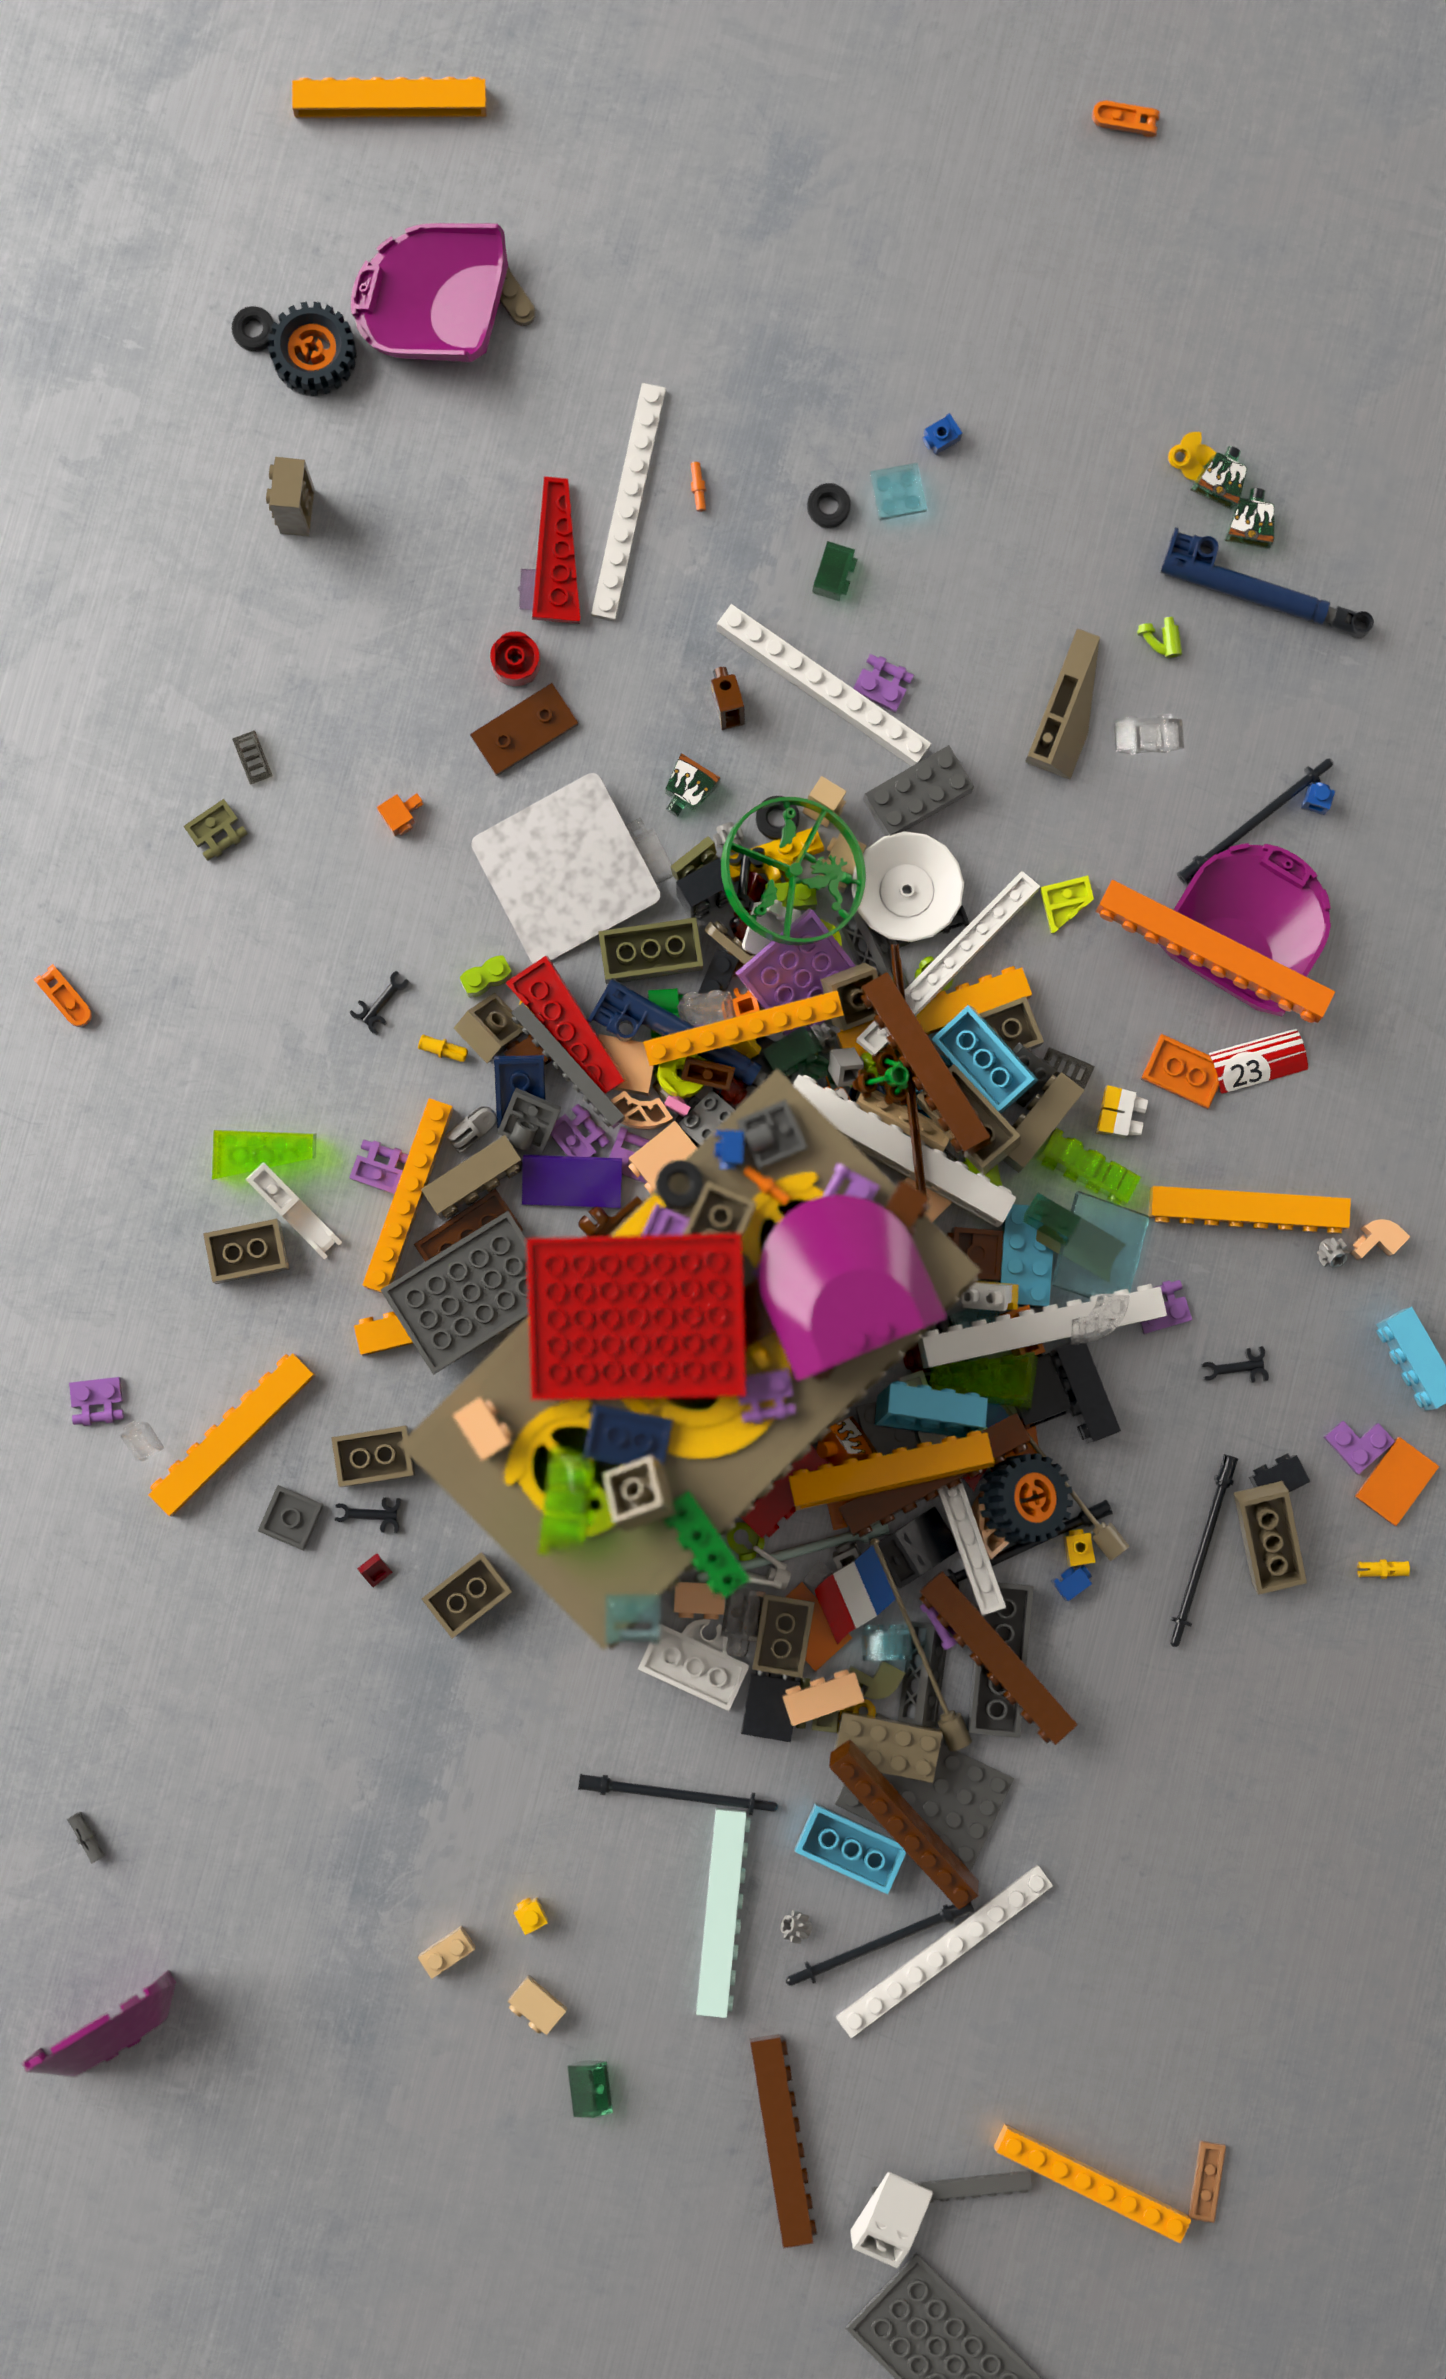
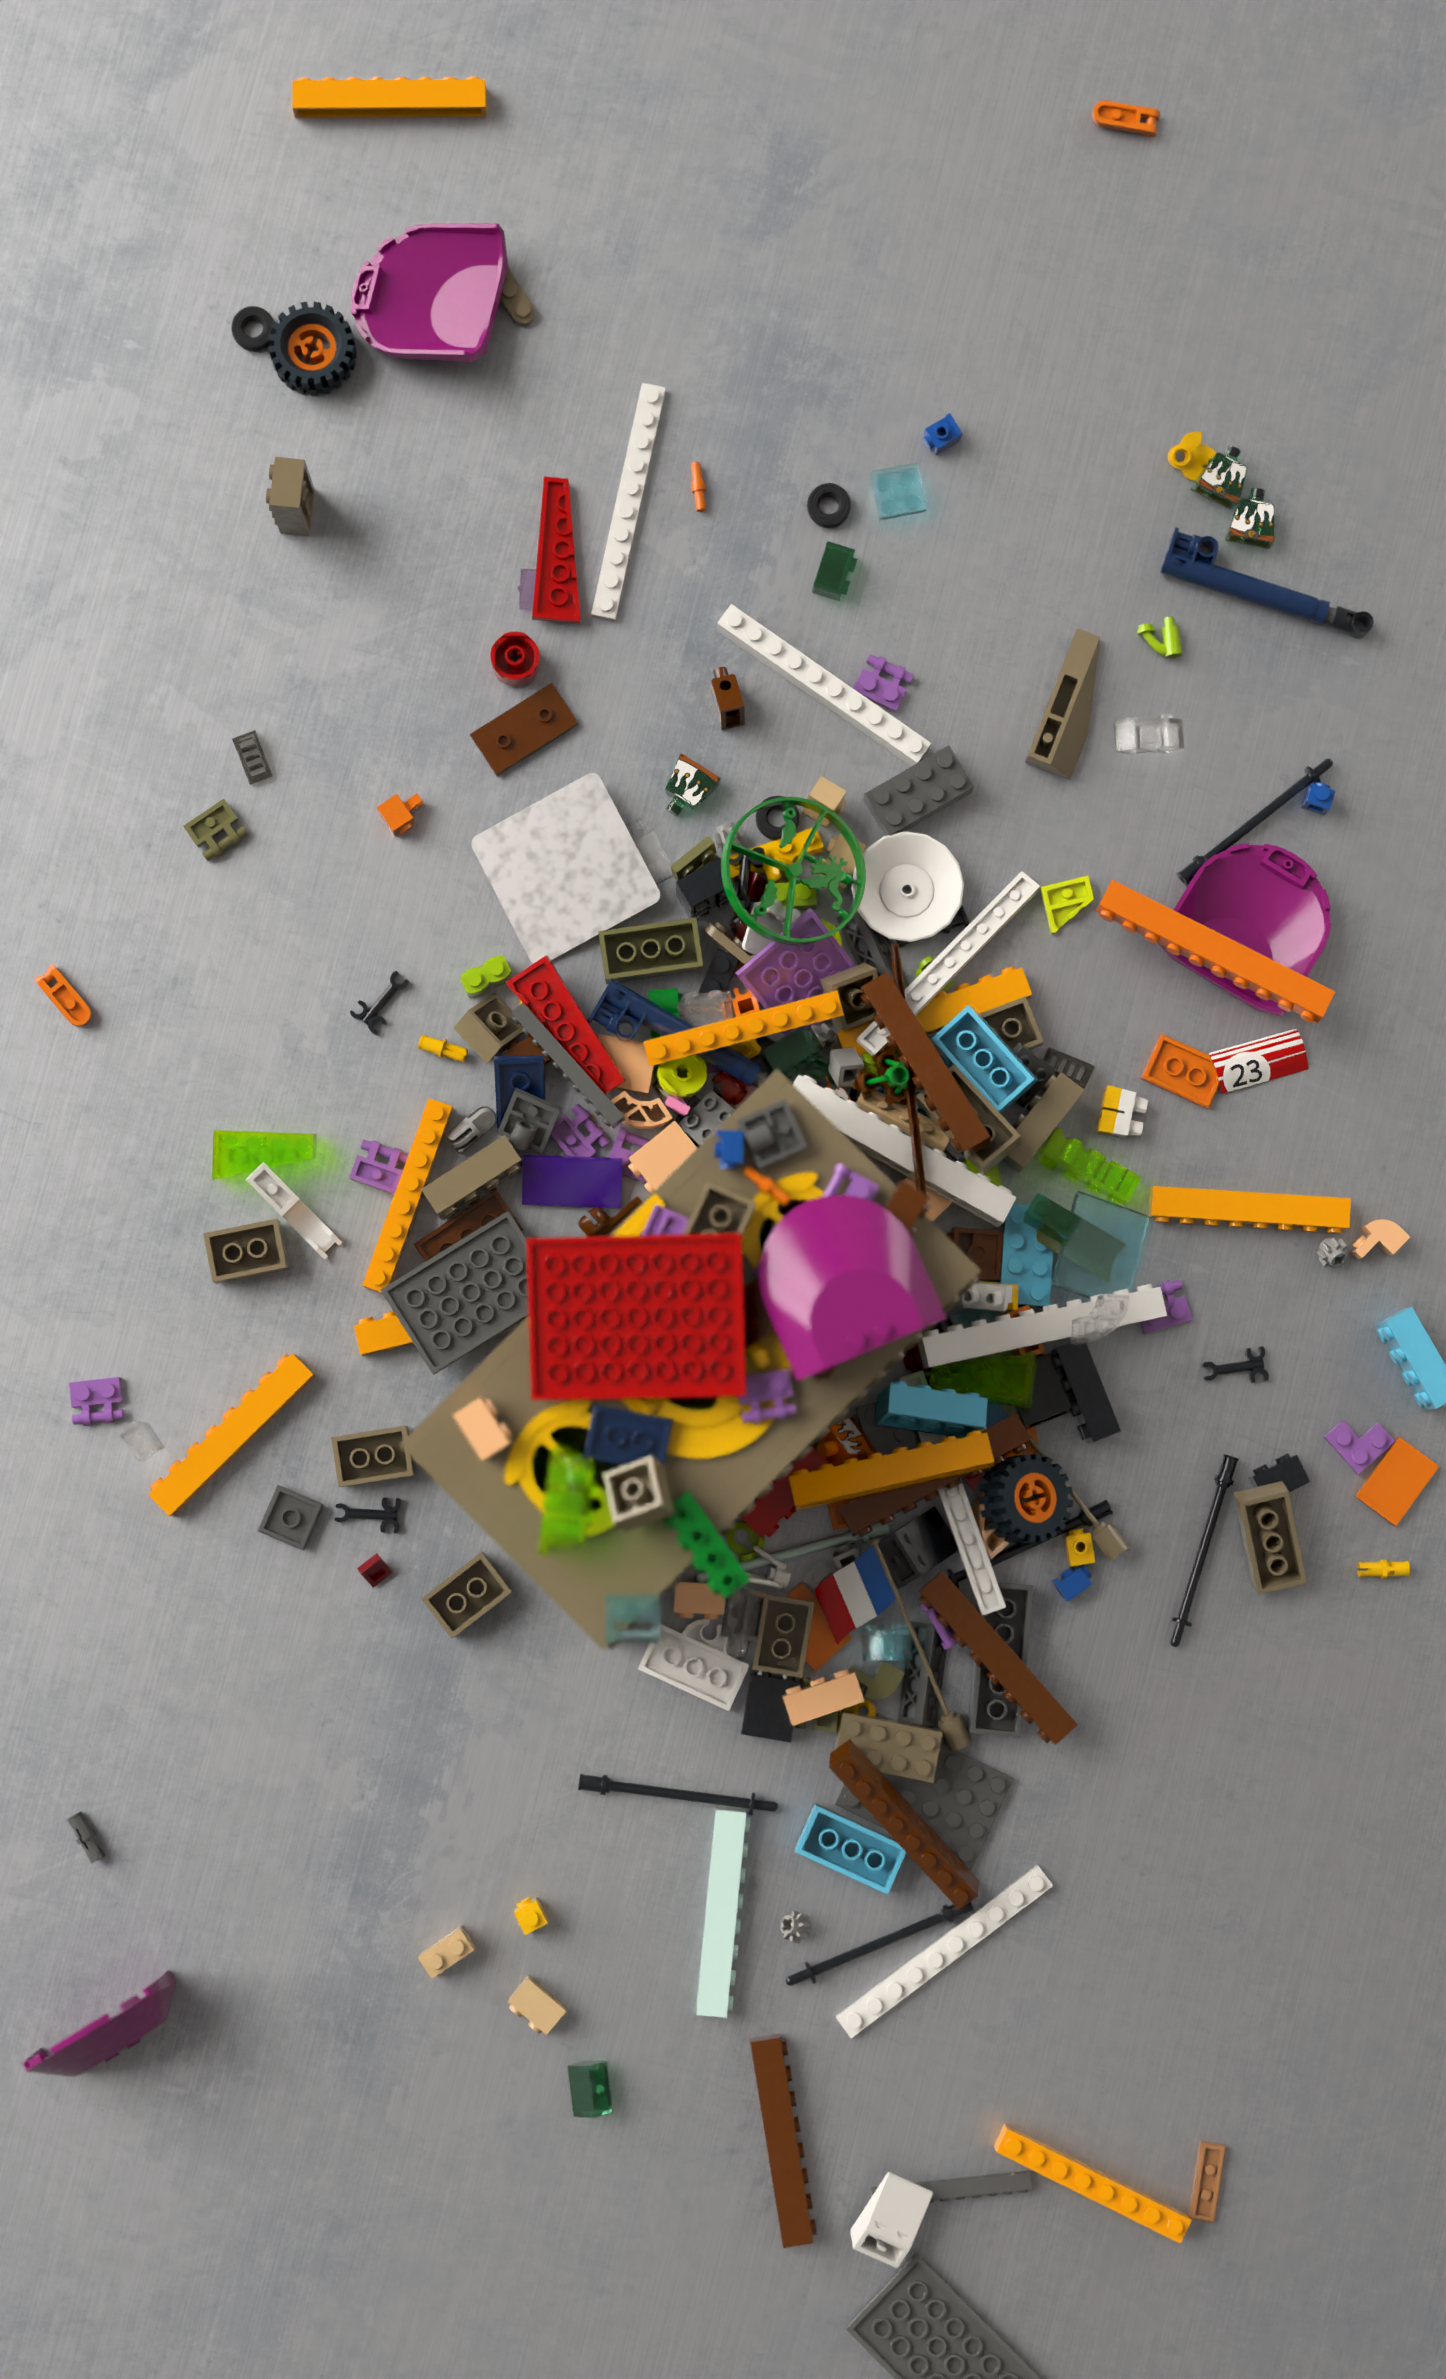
(679, 1200): black tyre -> none
(707, 1073): reddish brown slope -> none

